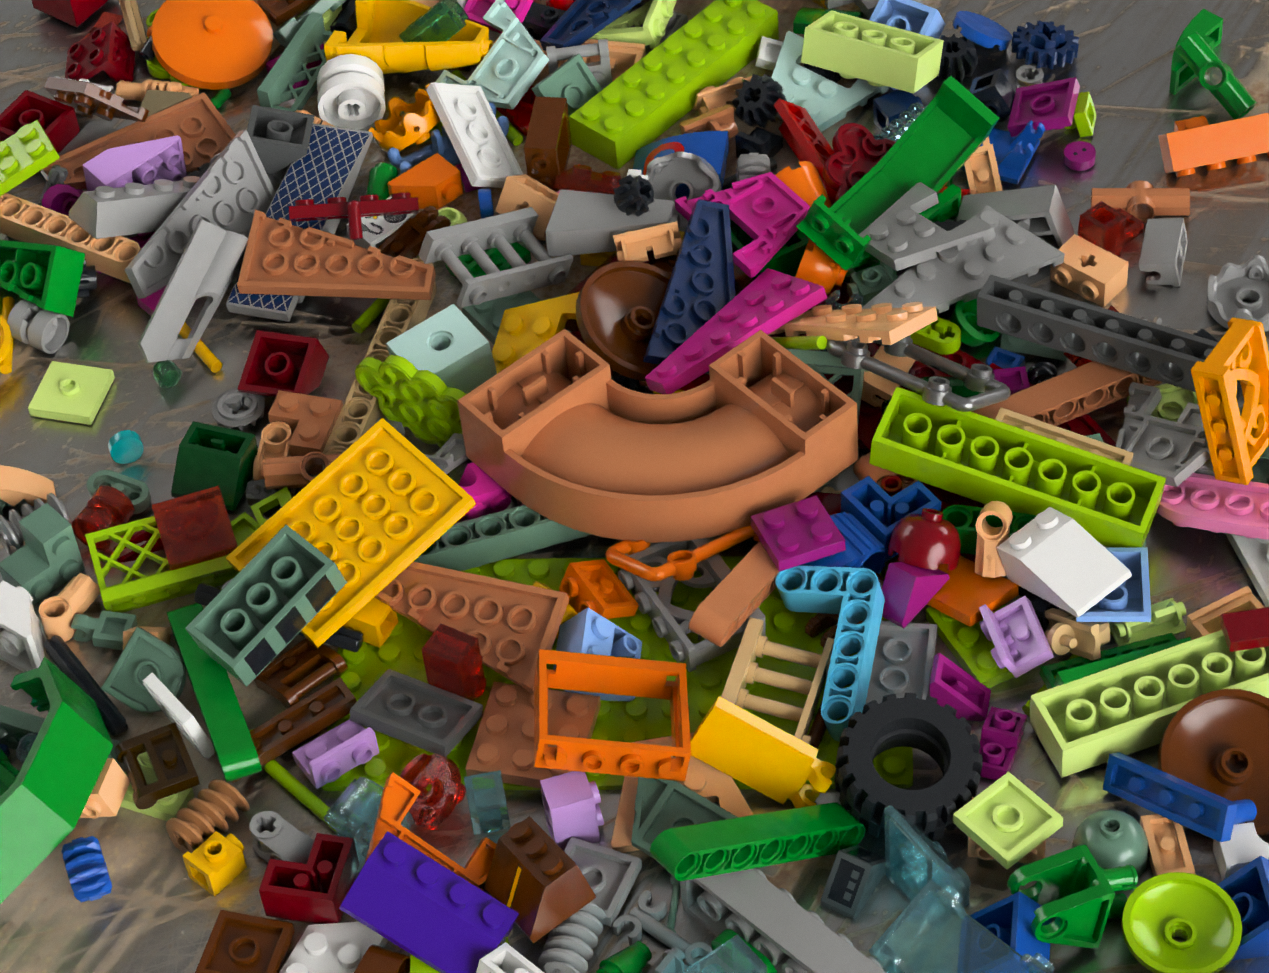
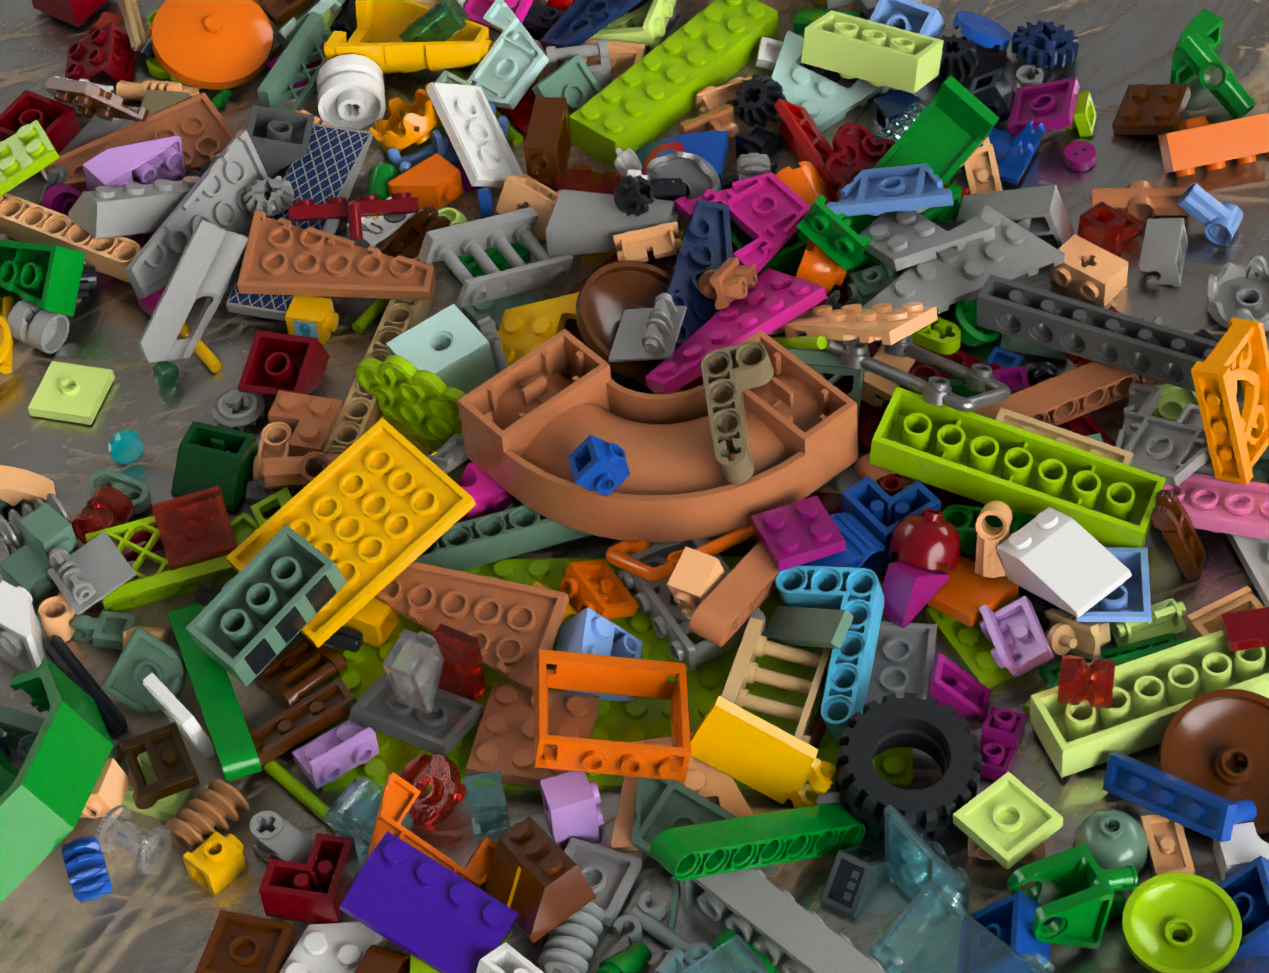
(89, 572): none -> light grey hinge
(147, 847): none -> clear hose
(280, 198): none -> light grey gear
(311, 317): none -> yellow brick
(414, 670): none -> clear slope
(417, 440): none -> clear yellow piece
(490, 332): none -> light grey bar
(598, 465): none -> blue brick
(626, 160): none -> white plate
(648, 331): none -> light grey hinge
(668, 188): none -> black bracket
(694, 580): none -> light nougat brick
(728, 282): none -> nougat hips
(728, 385): none -> dark tan beam
(808, 627): none -> sand green tile
(892, 190): none -> medium blue wing
(1086, 681): none -> clear red wheel
(1151, 109): none -> reddish brown plate
(1179, 534): none -> reddish brown hinge
(1219, 219): none -> medium blue piece

